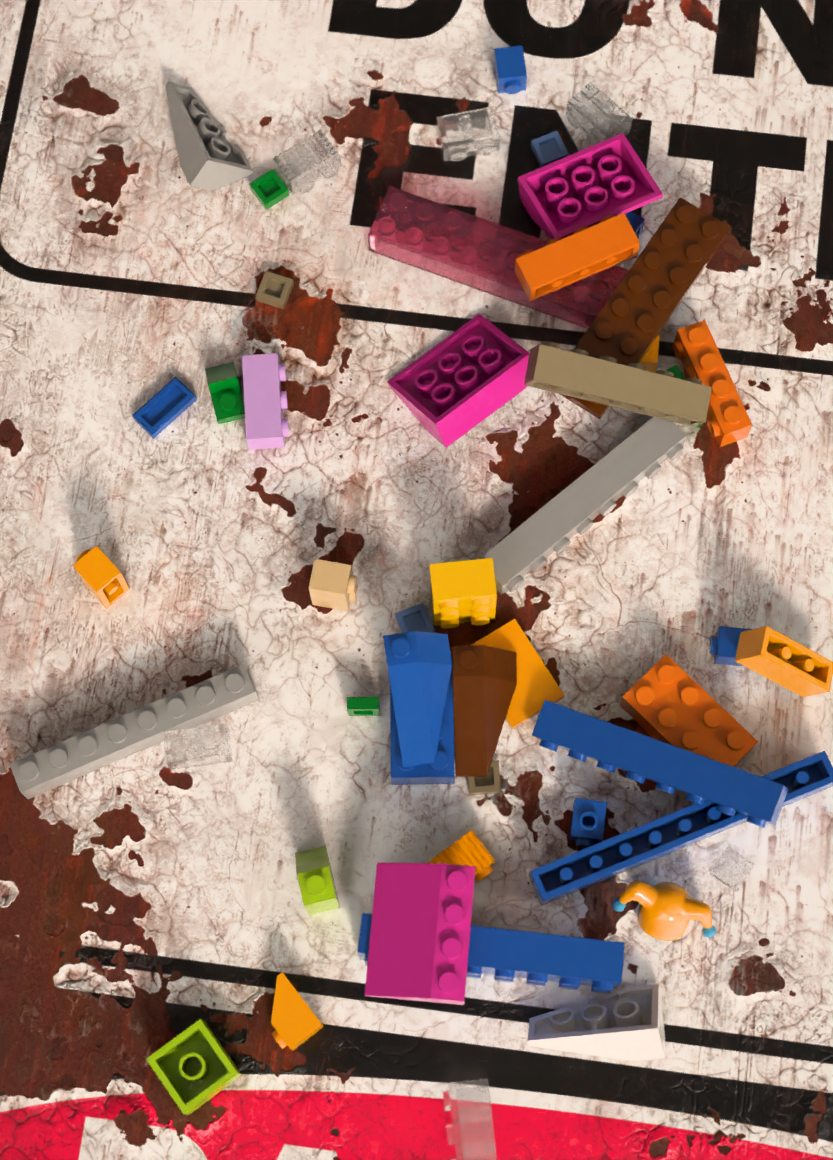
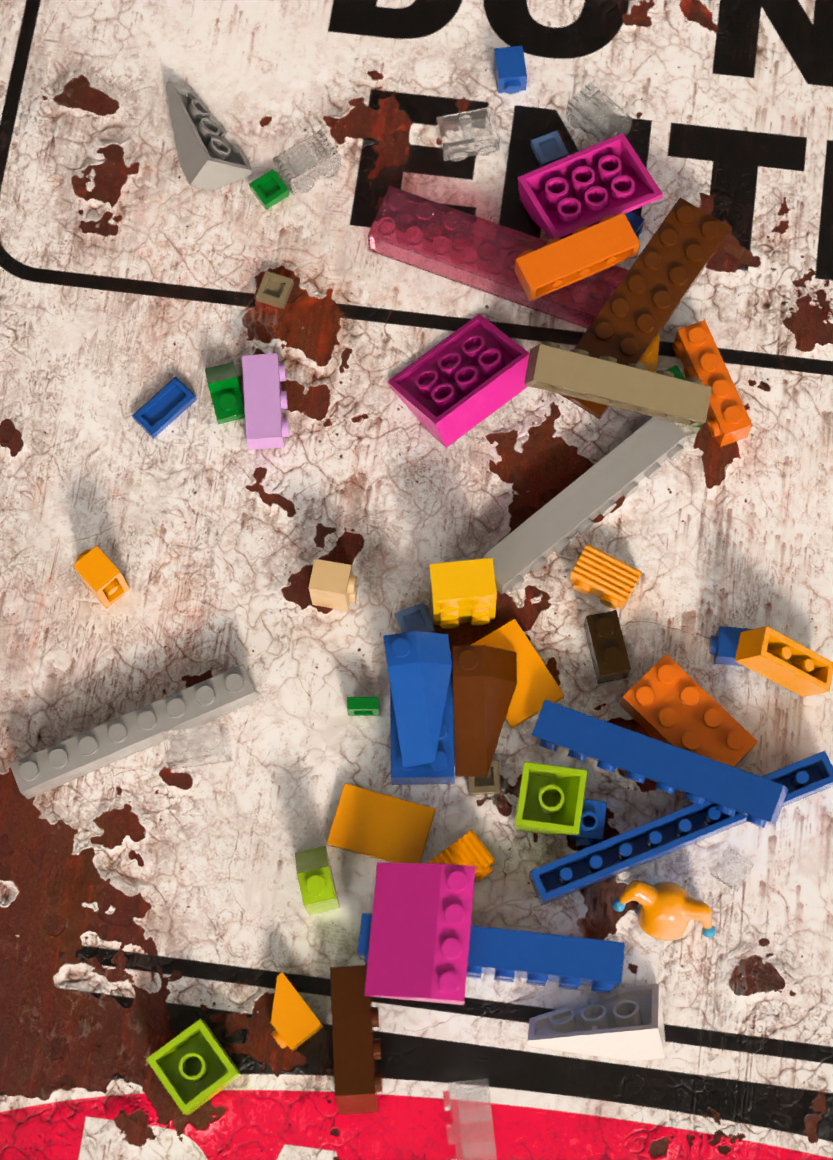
(354, 1042): none -> reddish brown wedge
(380, 826): none -> light orange tile
(550, 799): none -> lime slope
(604, 577): none -> light orange brick
(607, 647): none -> dark brown brick

